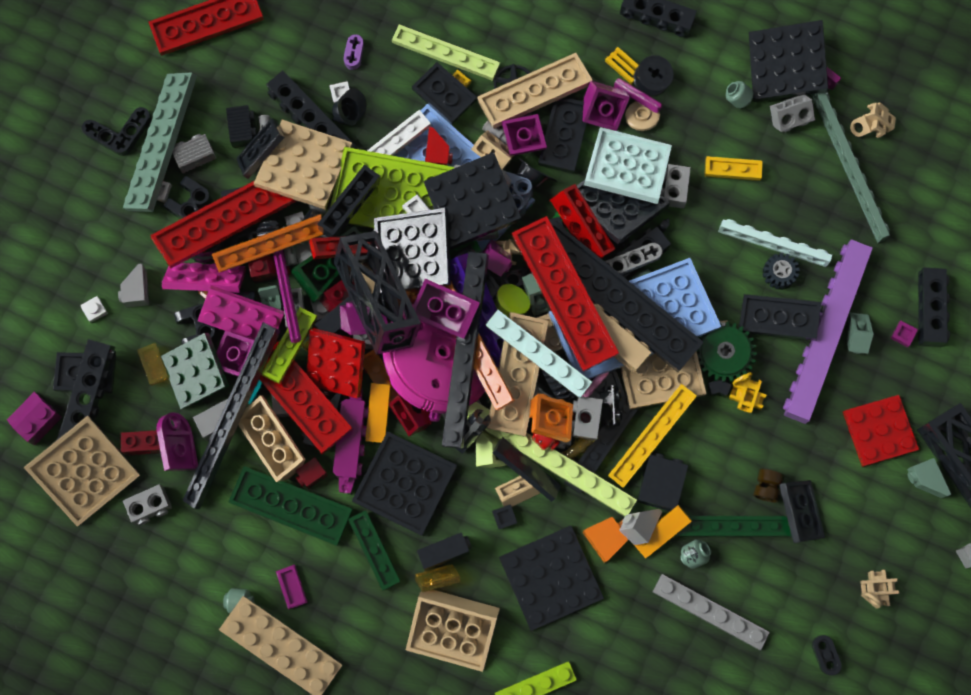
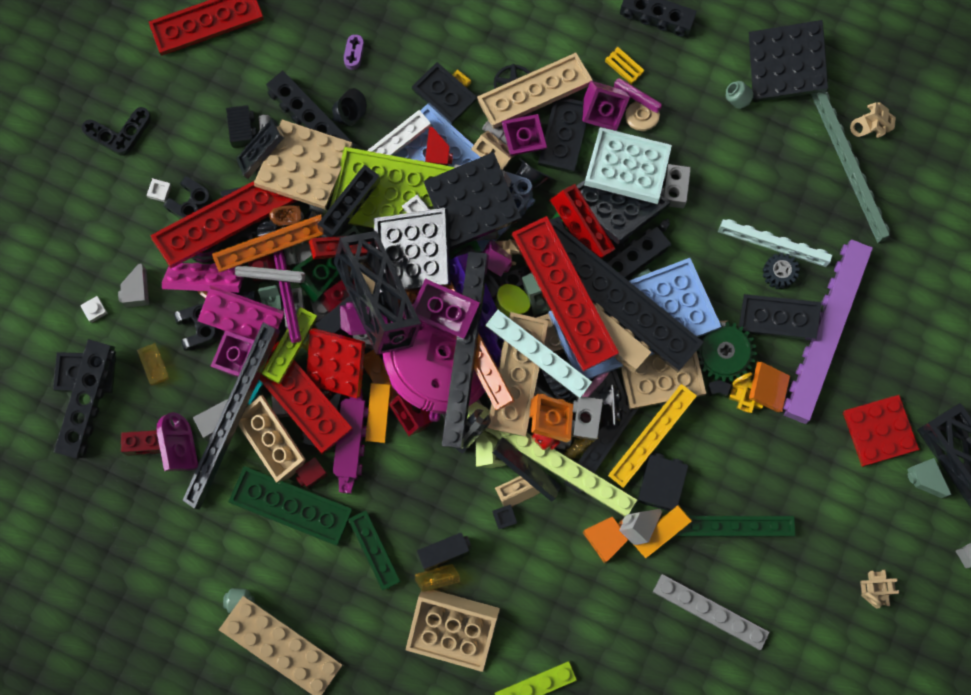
(34, 419): magenta slope -> none
(82, 471): tan plate -> none
(147, 499): light grey brick -> none
(159, 142): sand green plate -> none
(193, 153): light grey brick -> none
(194, 371): plate -> none
(270, 274): none -> light grey axle
(285, 215): none -> dark orange rock
(291, 587): magenta tile -> none
(338, 90): white plate -> none
(404, 483): black plate -> none
(446, 52): yellowish green plate -> none
(551, 578): black plate -> none
(628, 266): light grey beam -> none
(657, 66): black piece -> none
(695, 554): sand green head -> none
(733, 168): yellow plate -> none
(768, 485): dark brown wheel -> none
(769, 387): none -> orange tile
(791, 109): light grey brick -> none
(802, 511): black plate -> none
(827, 654): black plate -> none
(833, 79): magenta plate -> none
(859, 333): sand green slope -> none
(904, 333): magenta plate -> none
(926, 296): black brick -> none

